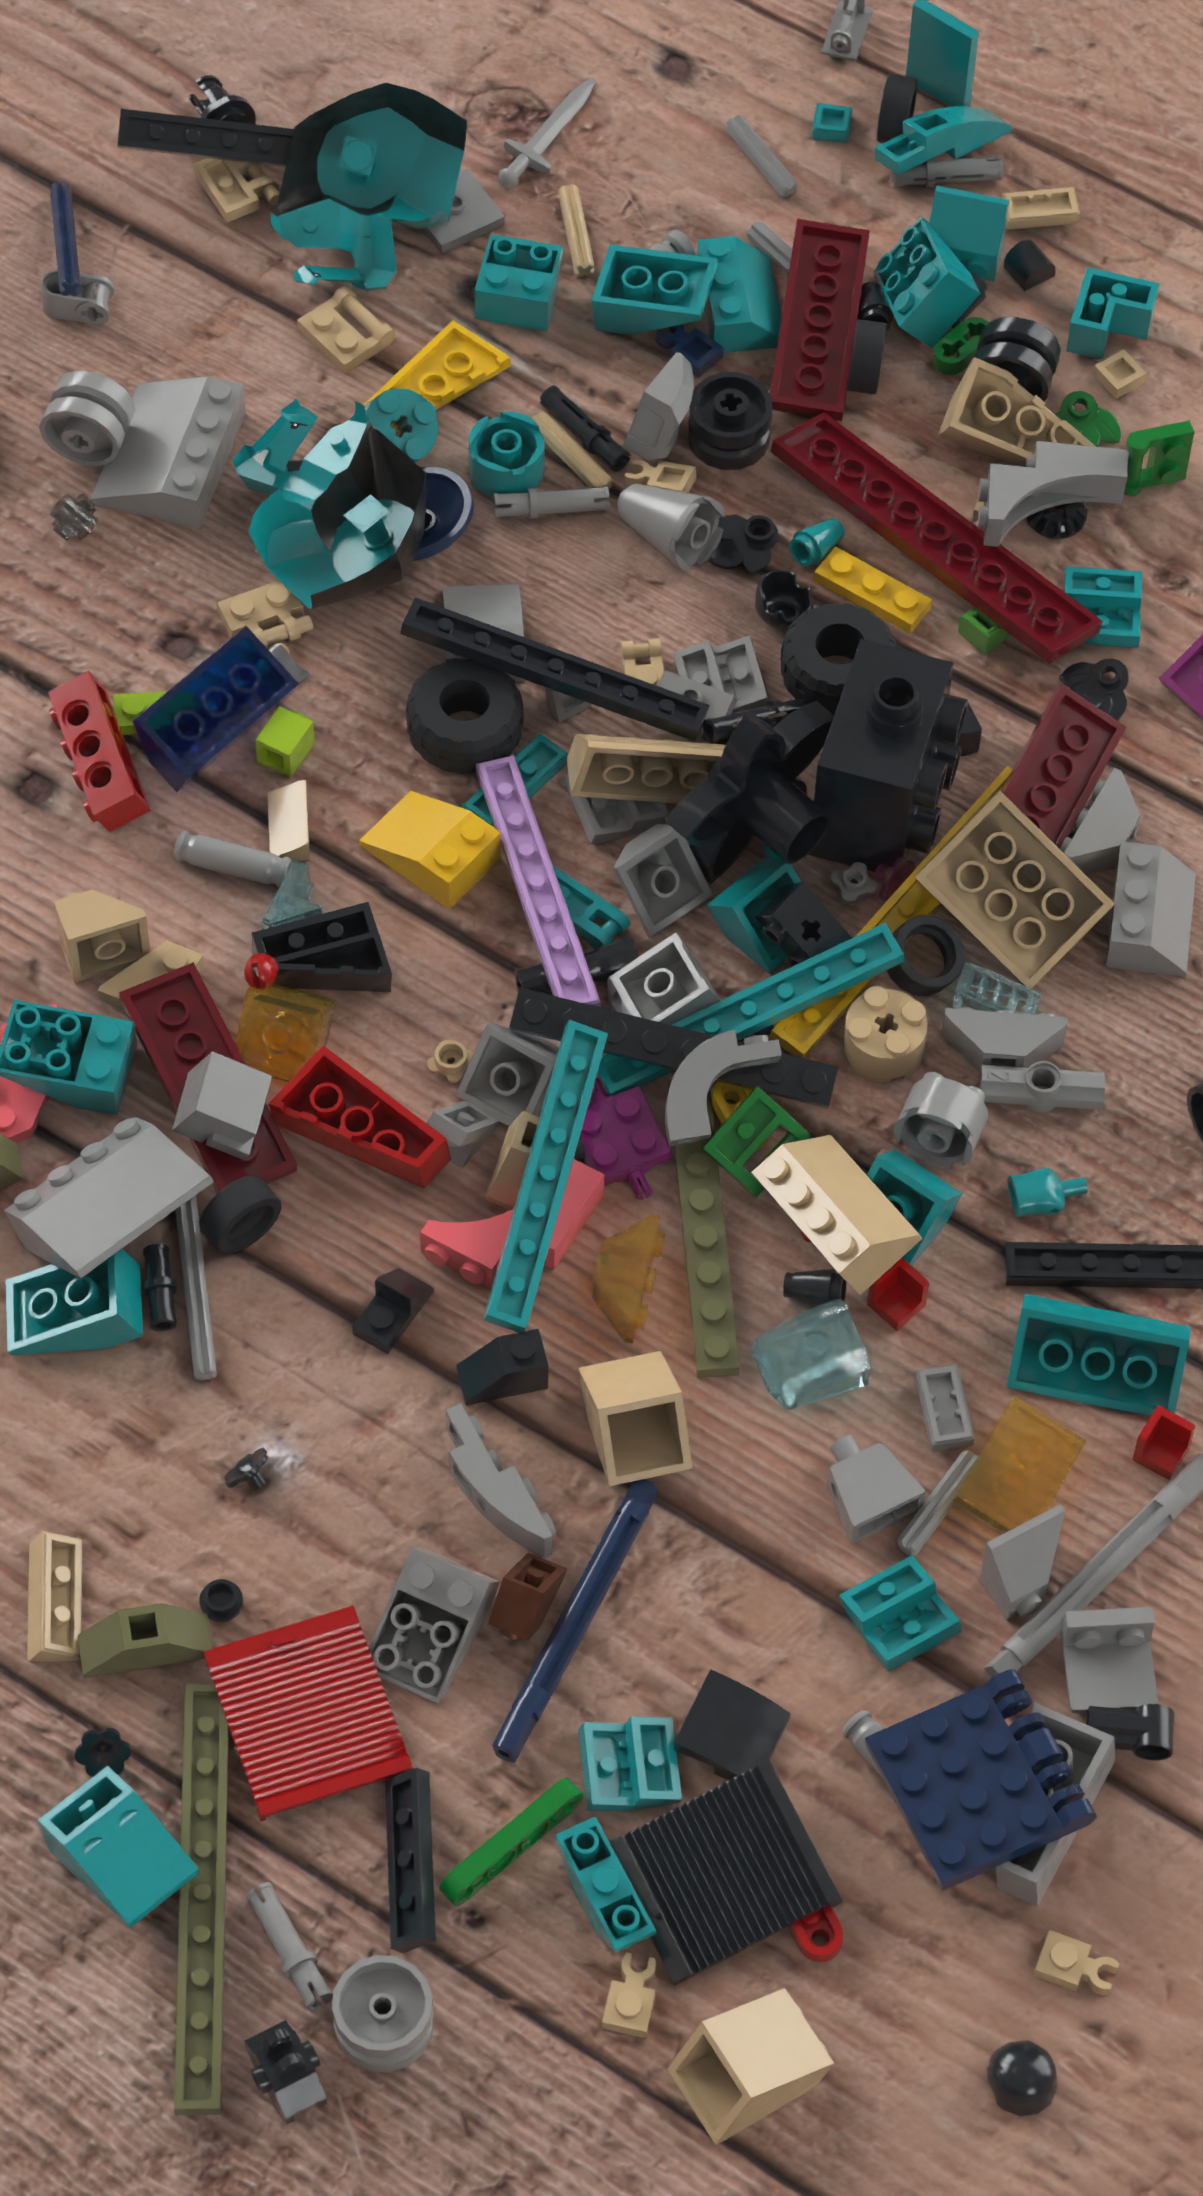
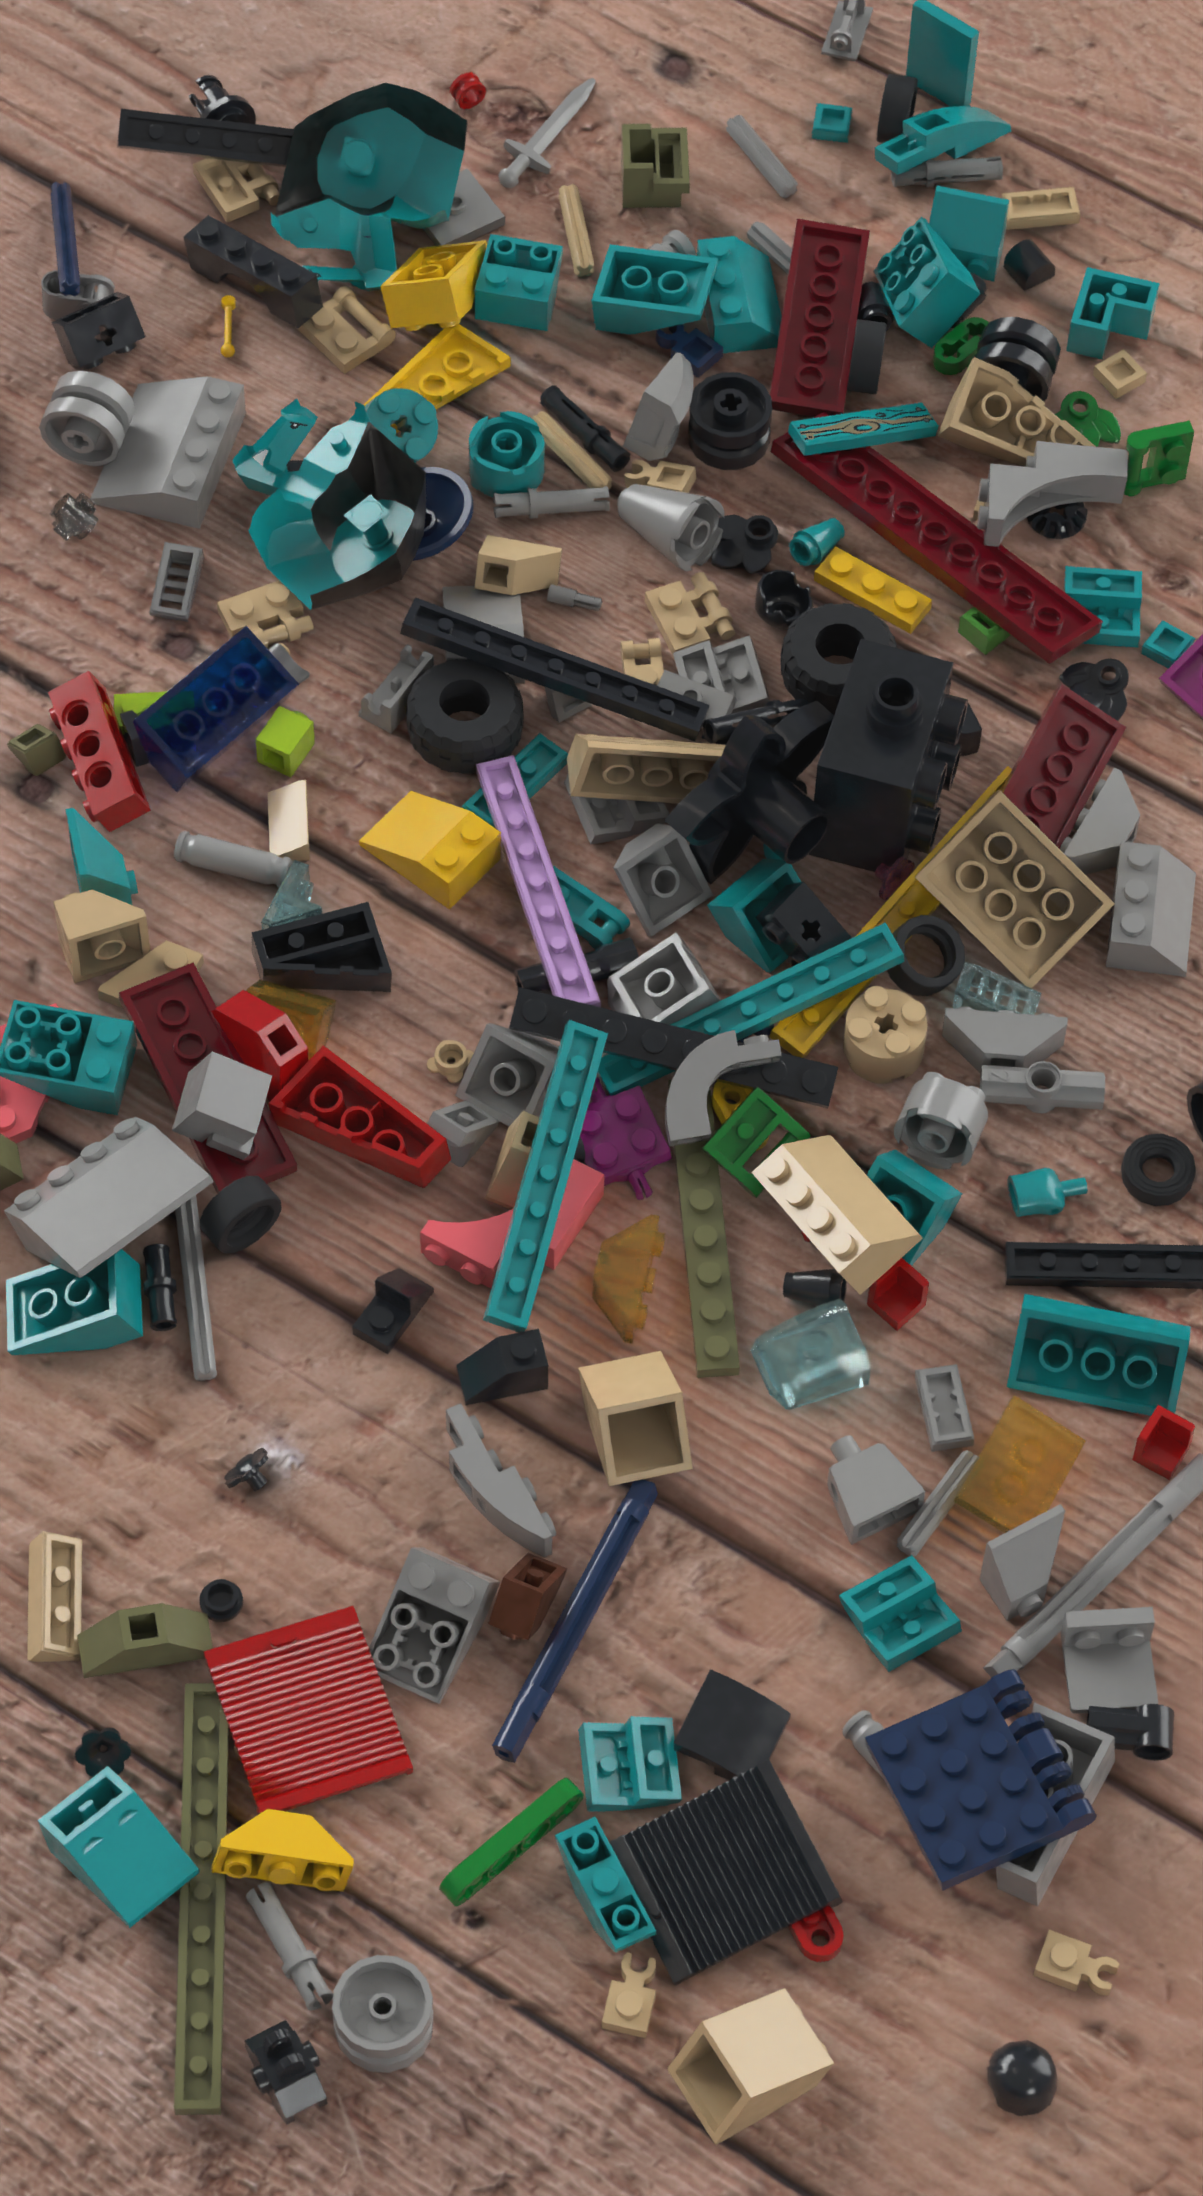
(37, 749): none -> olive slope
(78, 331): none -> black brick
(98, 862): none -> teal slope
(135, 746): none -> black tile
(181, 555): none -> light grey slope
(228, 304): none -> yellow hinge
(263, 1038): none -> red slope
(267, 971): red hinge -> none
(284, 286): none -> black arch
(285, 1851): none -> yellow slope
(389, 702): none -> light grey hinge
(410, 1860): black plate -> none
(434, 286): none -> yellow slope
(467, 90): none -> red bush
(516, 566): none -> tan slope
(571, 598): none -> light grey pin
(653, 166): none -> olive plate
(678, 619): none -> tan plate
(851, 892): light grey plate -> none
(862, 428): none -> teal tile
(1158, 1147): none -> black tyre
(1166, 644): none -> teal tile

